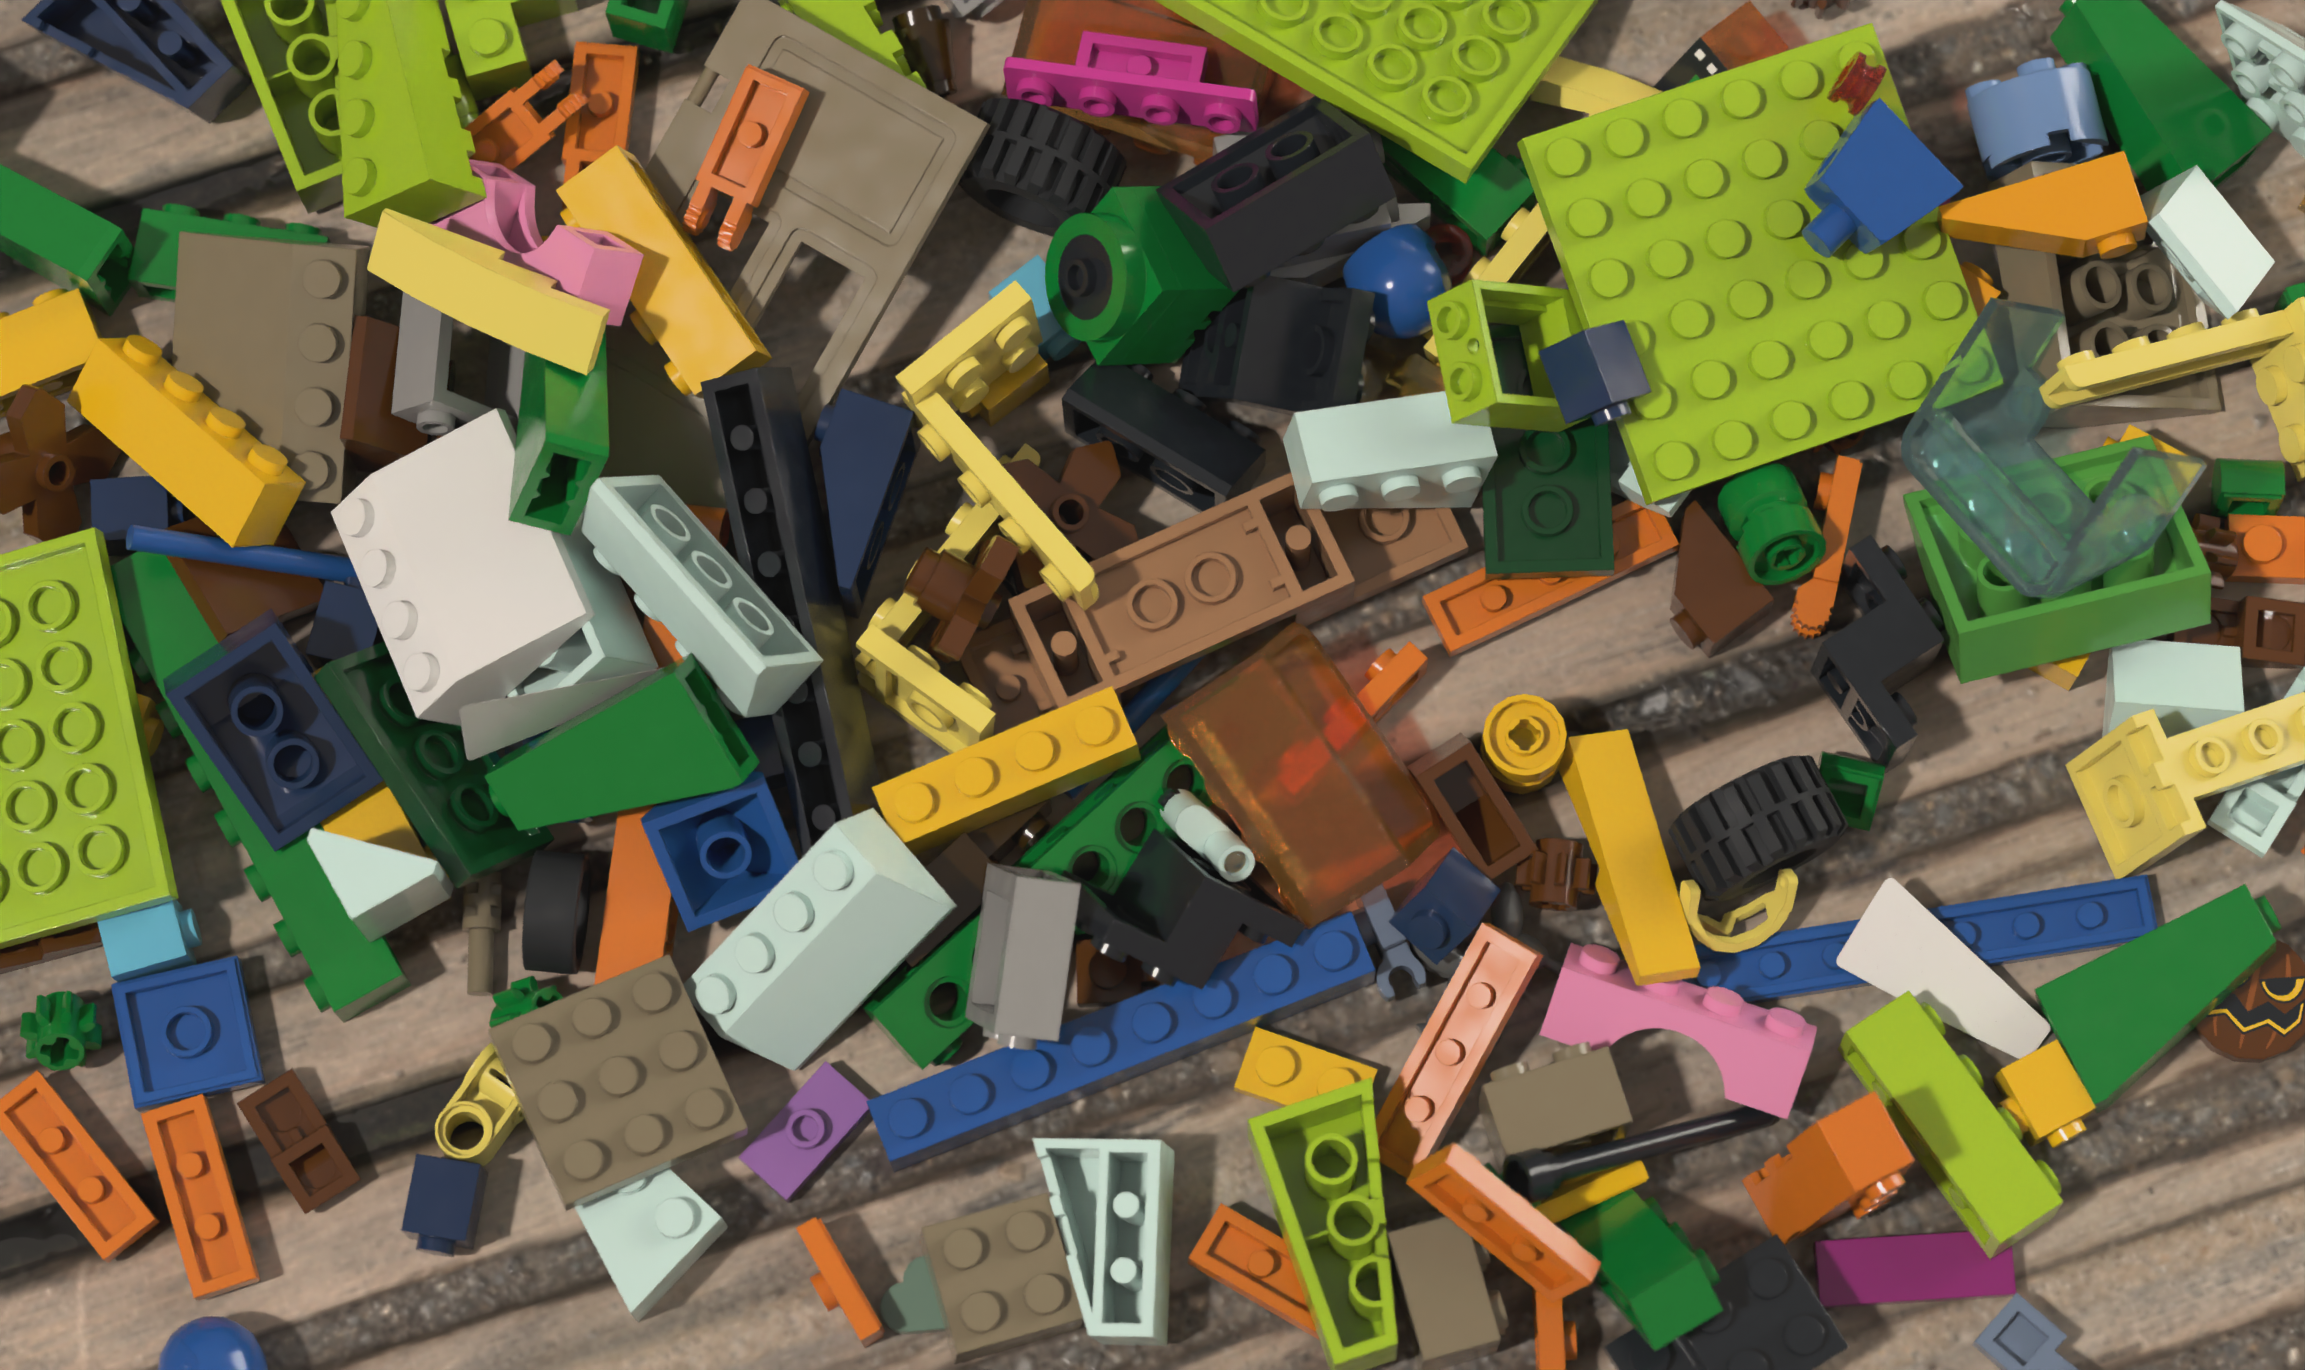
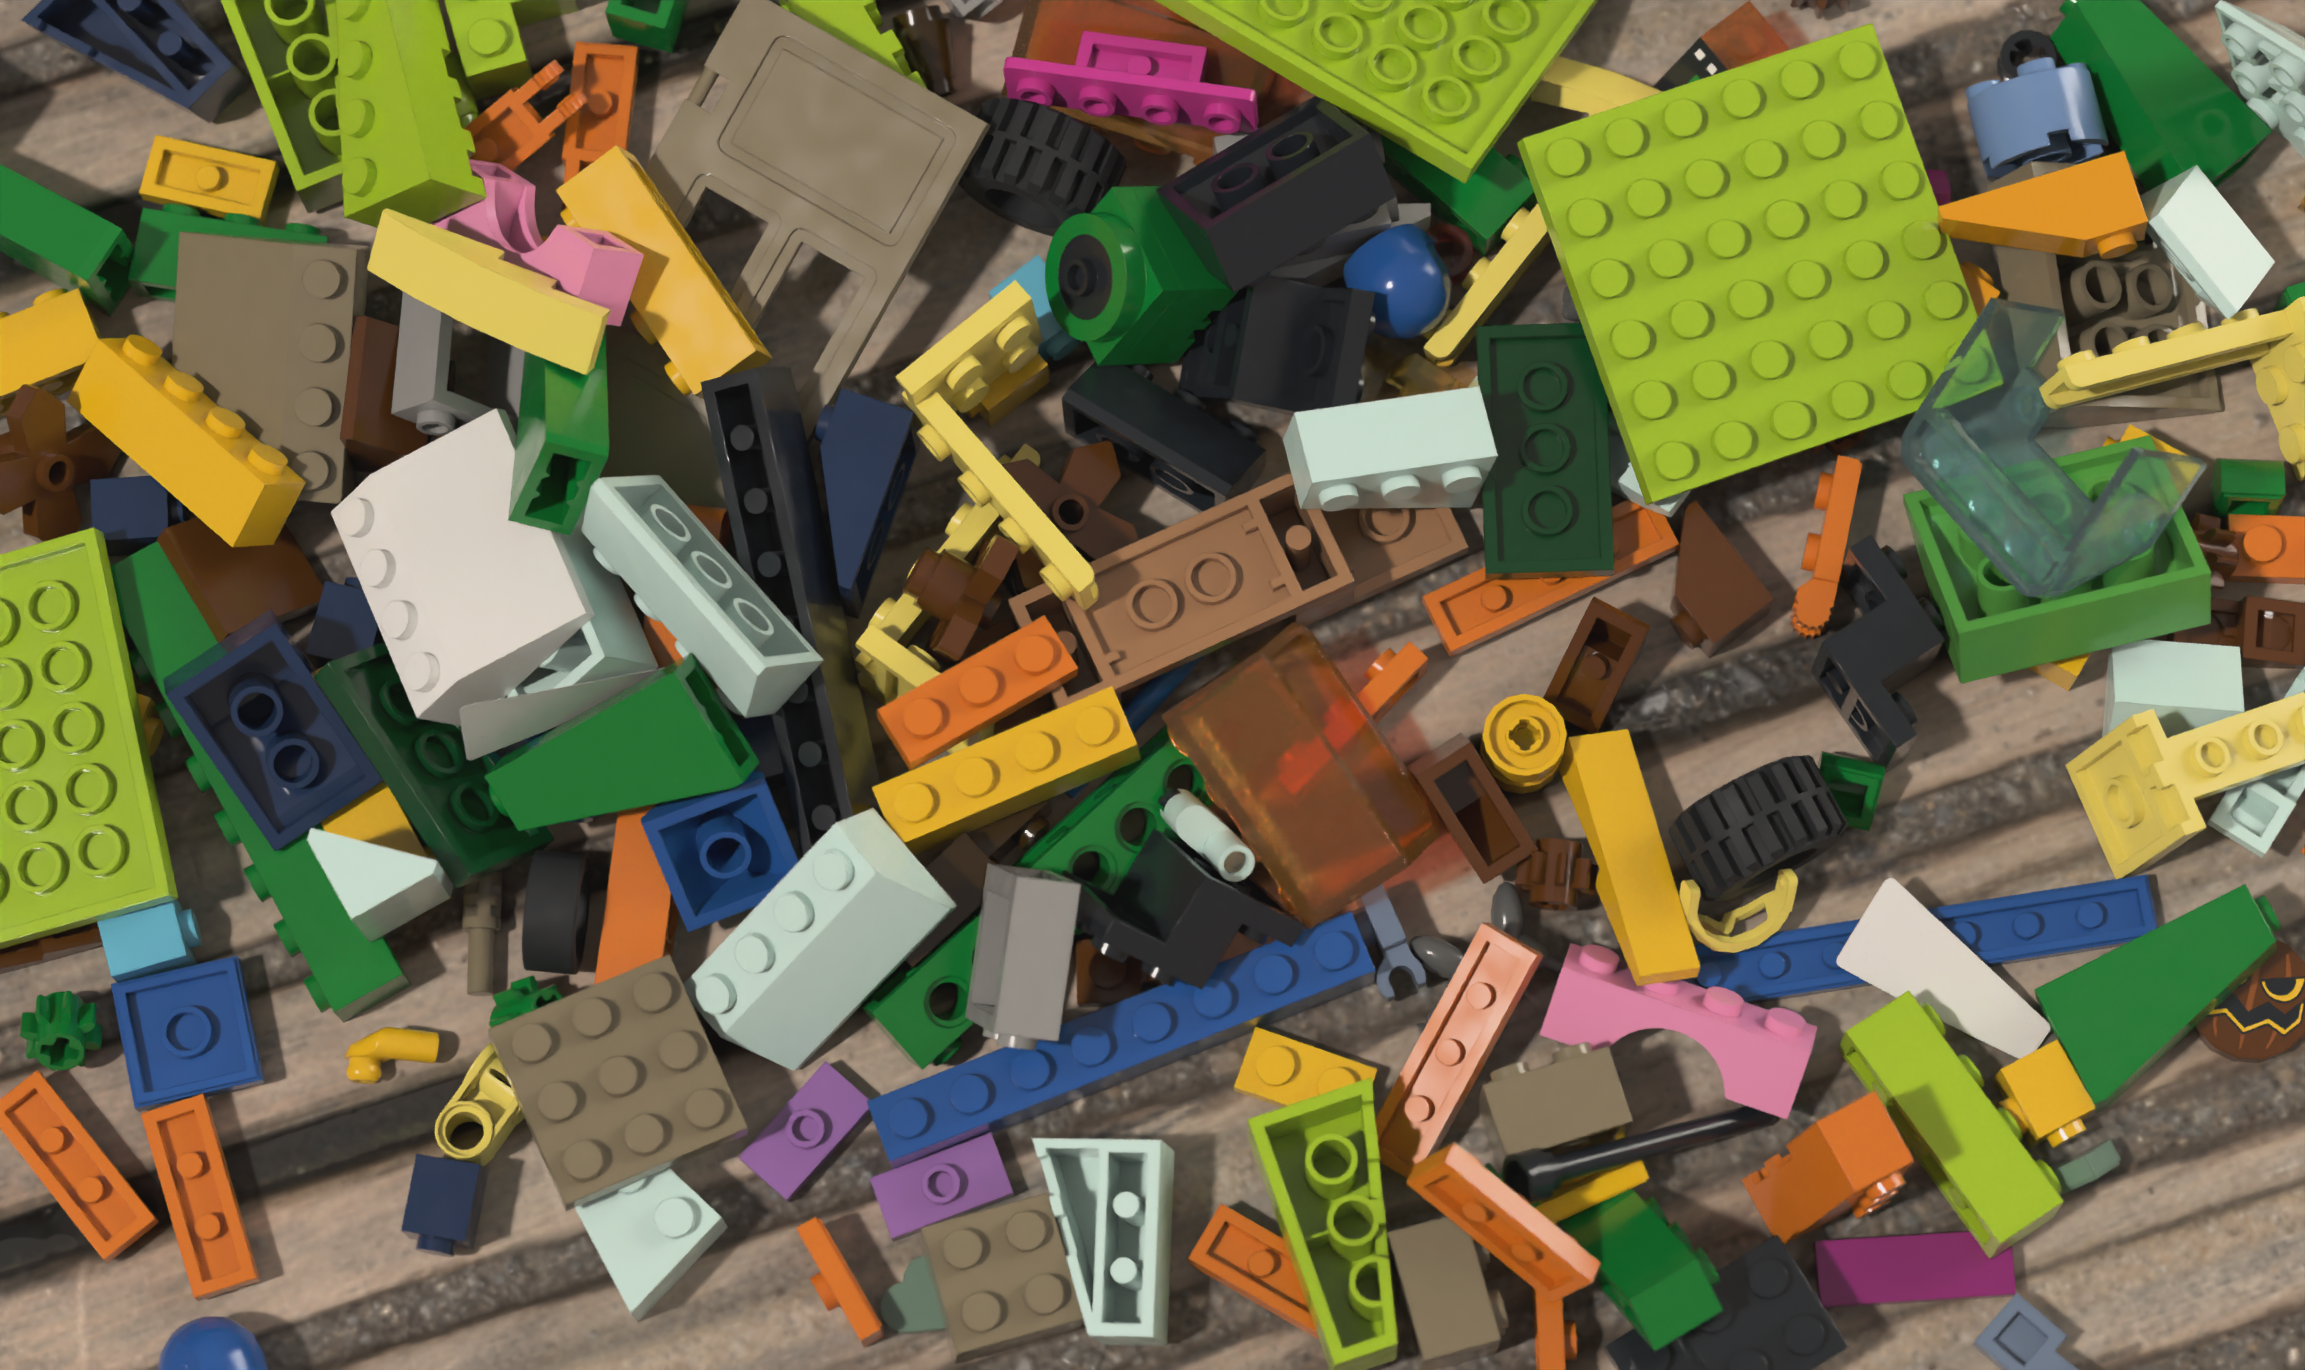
(208, 179): none -> yellow plate
(255, 557): blue bar -> none
(299, 1141): reddish brown slope -> none
(388, 1044): none -> yellow arm
(745, 153): orange hinge -> none
(942, 1186): none -> medium lavender plate
(977, 692): none -> orange plate
(1444, 906): dark blue brick -> none
(1471, 372): lime window -> none
(1595, 374): dark blue brick -> none
(1596, 665): none -> reddish brown slope
(1772, 524): green wheel -> none
(1856, 83): clear red bush -> none
(1874, 184): blue torso -> none
(2035, 44): none -> black bush
(2086, 1166): none -> sand green tile

